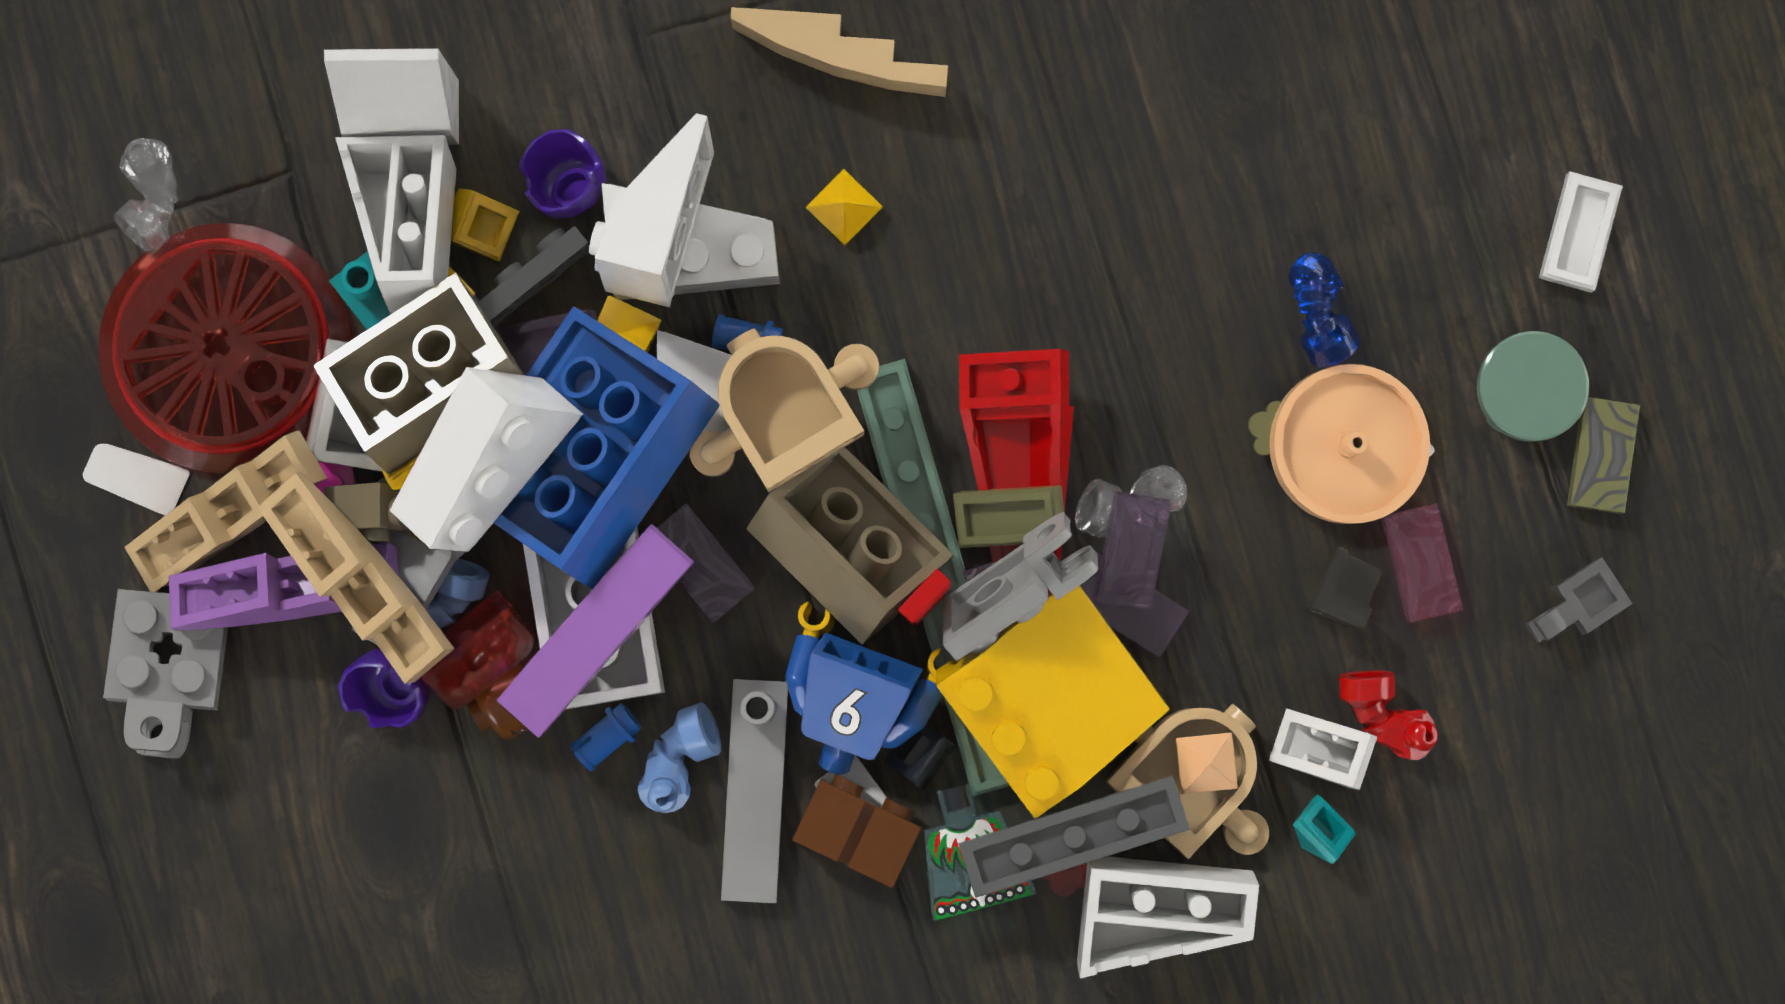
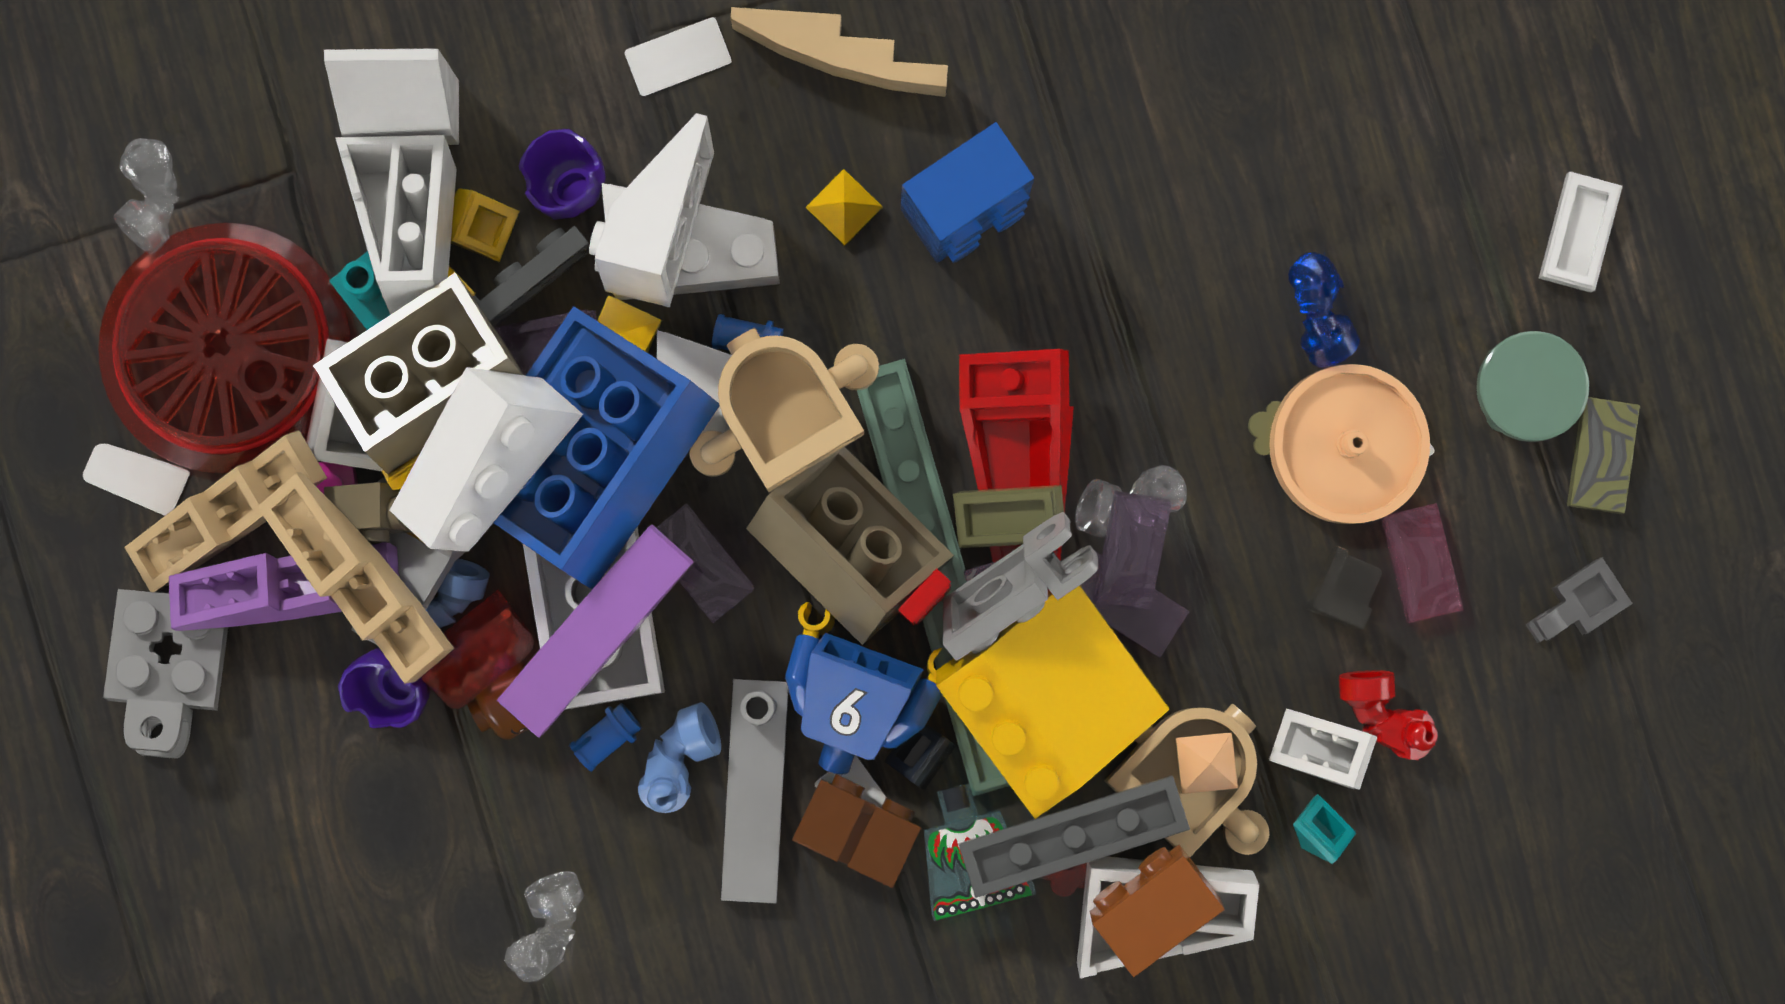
(556, 902): none -> clear arm
(678, 56): none -> white sticker
(967, 194): none -> blue brick
(1155, 908): none -> dark orange brick

